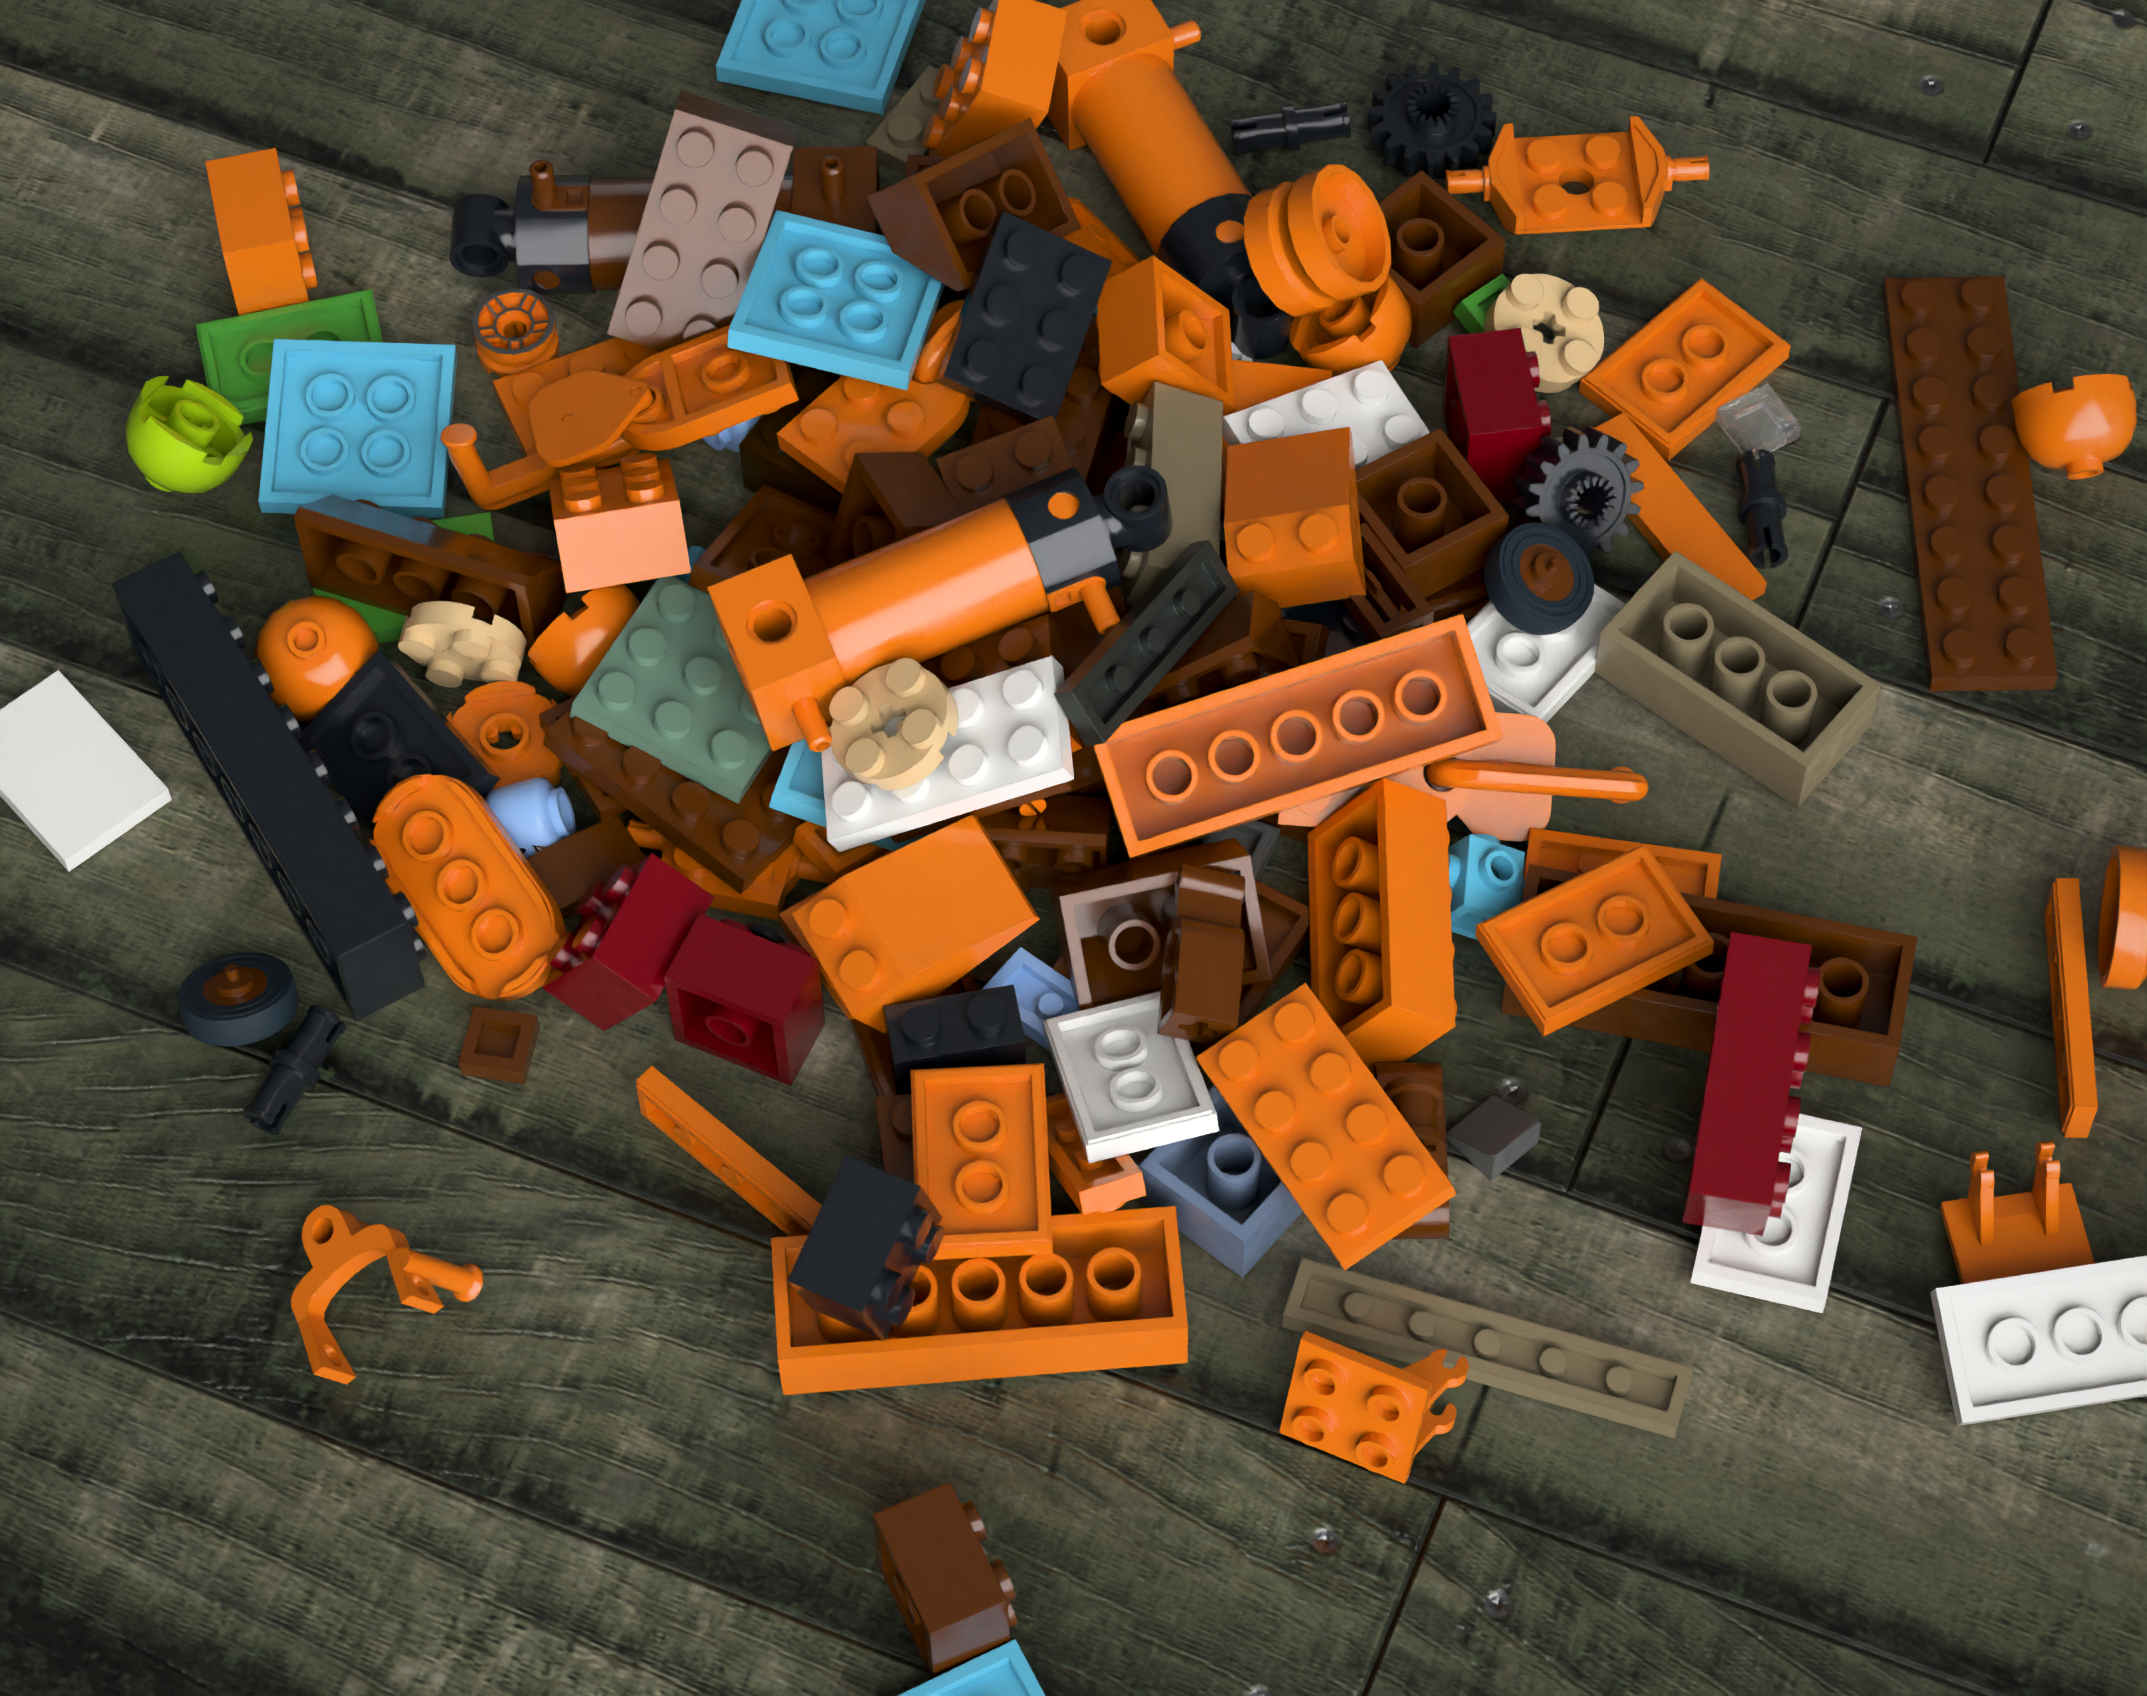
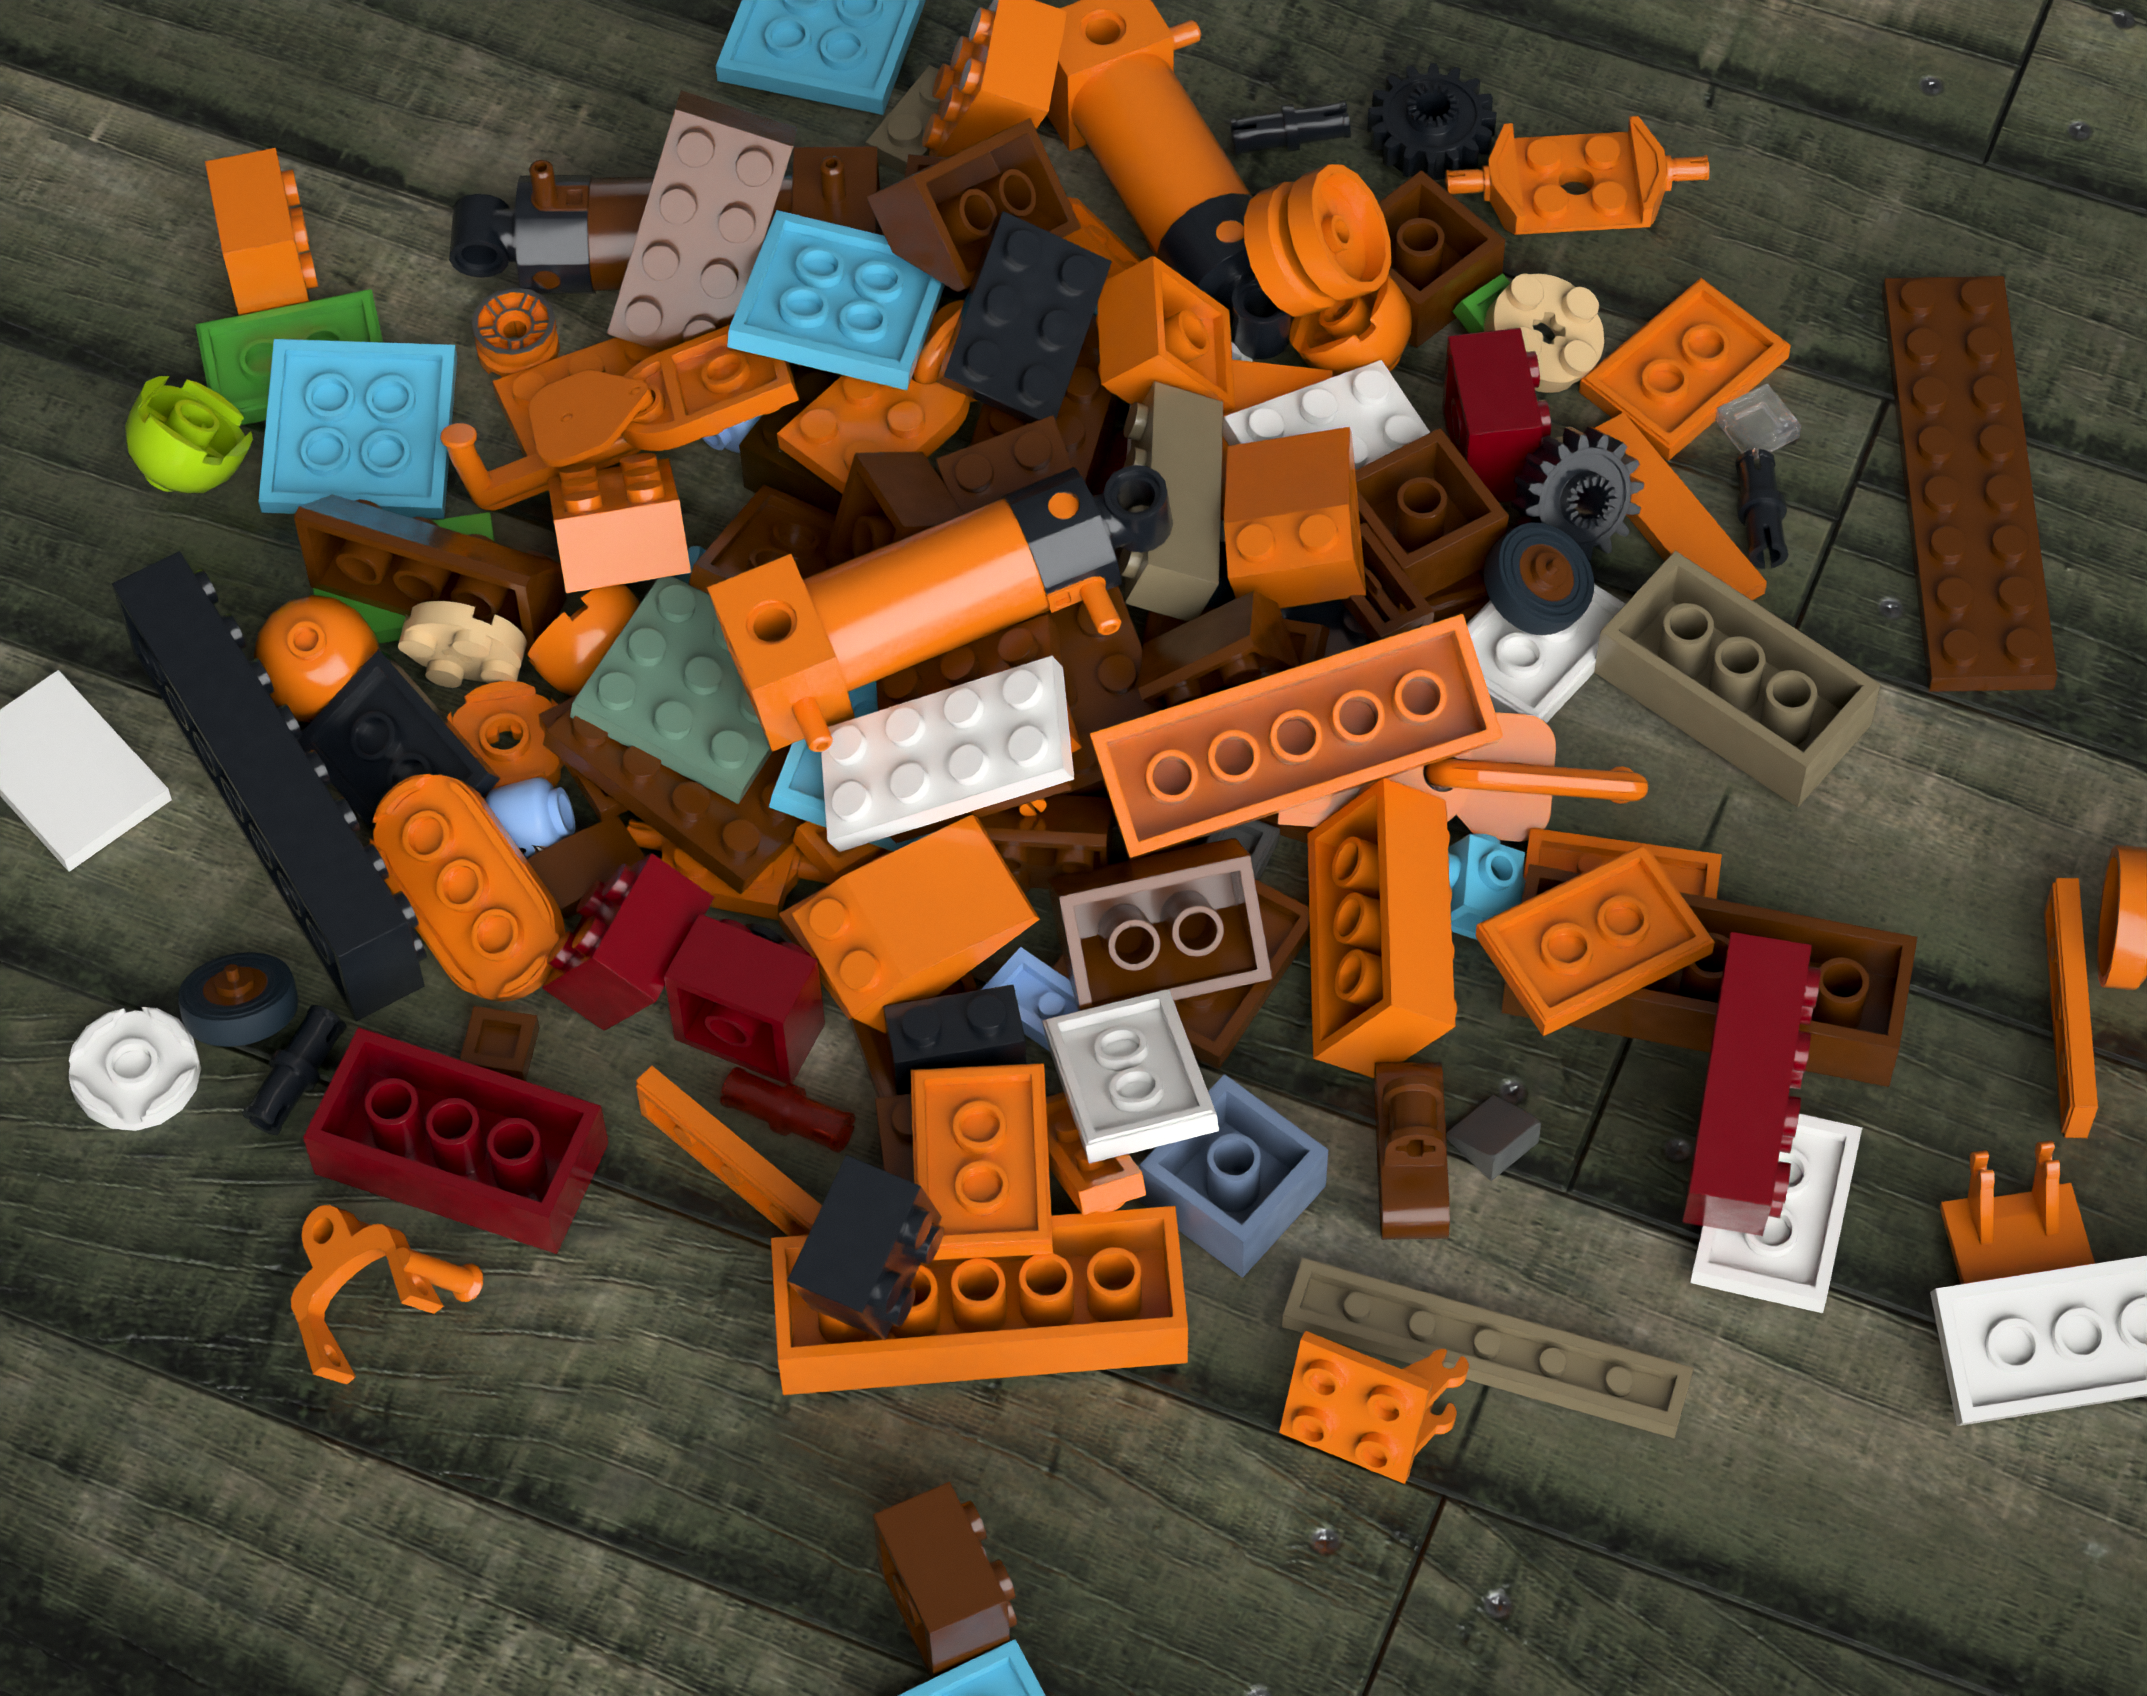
(134, 1068): none -> white tile
(456, 1140): none -> dark red brick
(787, 1109): none -> clear red pin
(870, 703): tan plate -> none
(1146, 643): pearl dark grey plate -> none
(1203, 957): reddish brown piece -> none
(1325, 1126): orange plate -> none
(2077, 424): orange cylinder -> none

